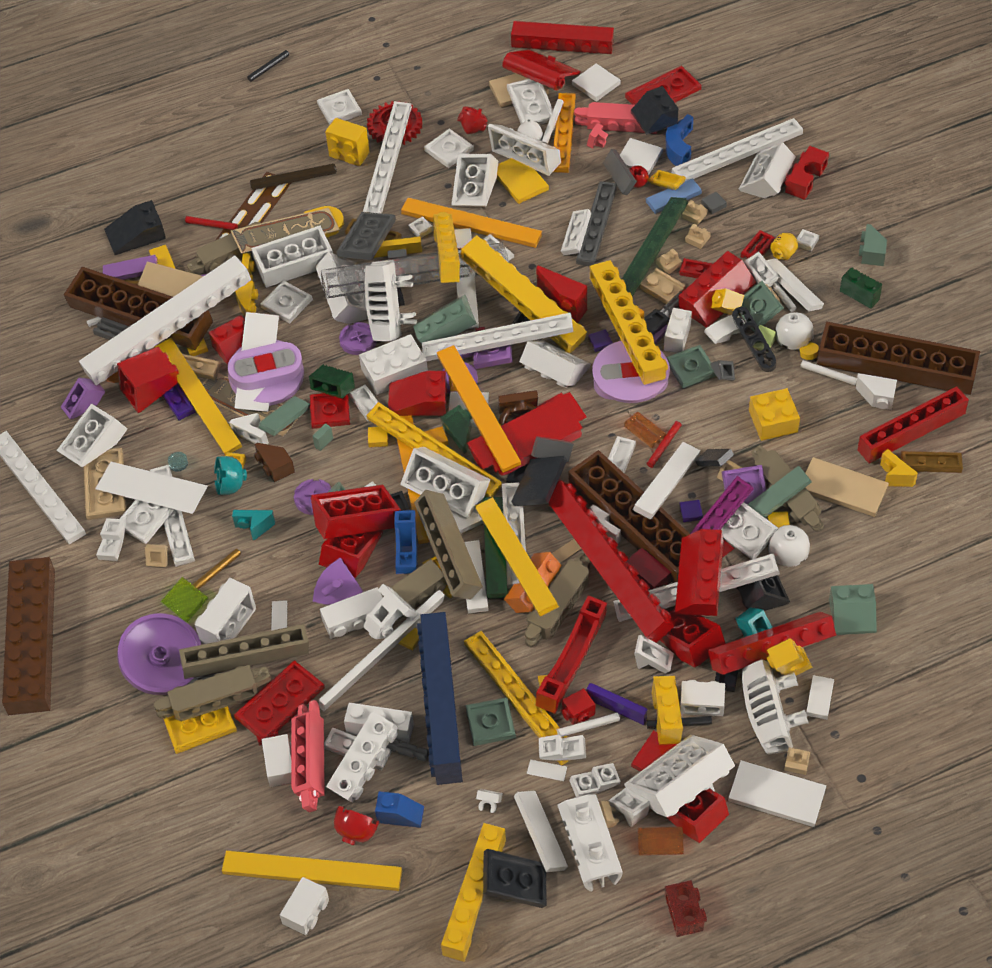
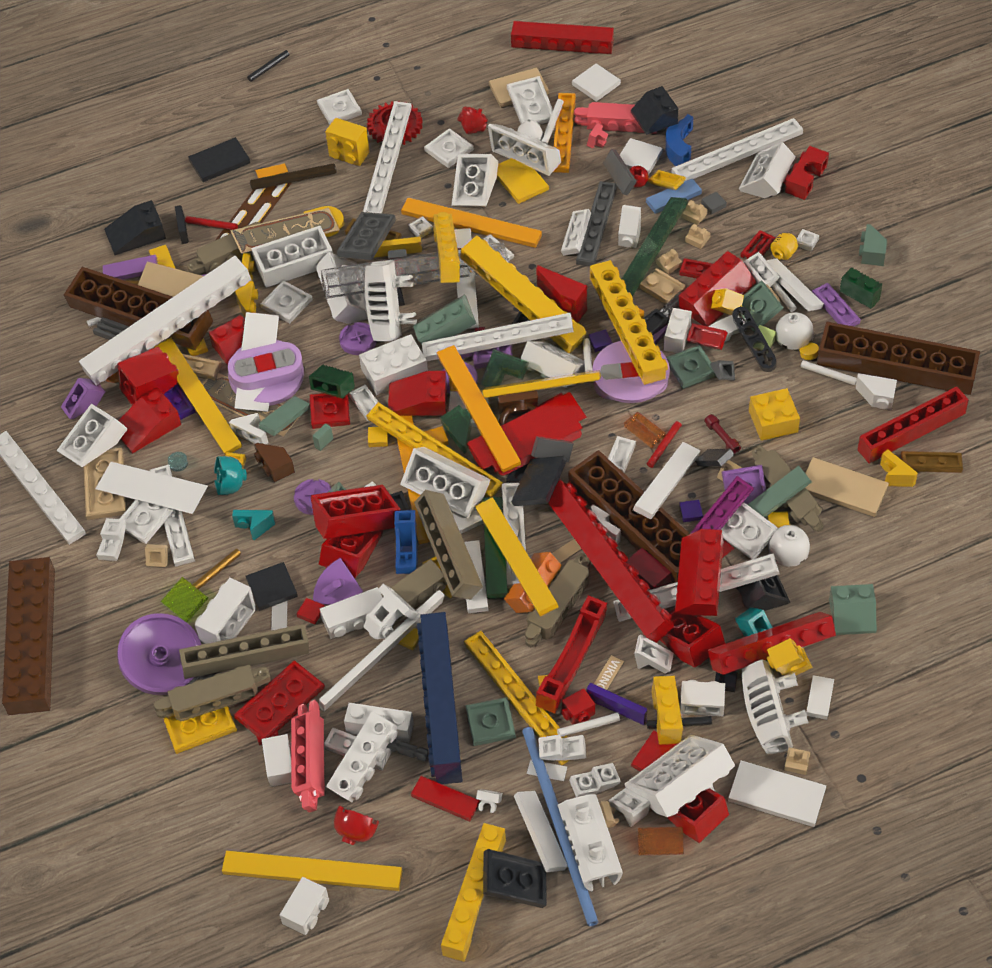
(148, 420): none -> red slope
(181, 224): none -> black tile
(219, 159): none -> black tile
(271, 586): none -> black tile
(273, 170): none -> light orange sticker
(310, 611): none -> red tile
(398, 810): blue slope -> none
(445, 798): none -> red tile
(502, 364): none -> clear green brick
(538, 68): red door -> none
(541, 383): none -> yellow tile
(552, 804): none -> medium blue piece
(587, 355): none -> white bar
(608, 672): none -> tan sticker
(629, 226): none -> white slope
(677, 83): red tile -> none
(681, 908): clear red brick -> none
(706, 336): none -> red tile
(712, 422): none -> dark red bar
(836, 306): none -> medium lavender tile

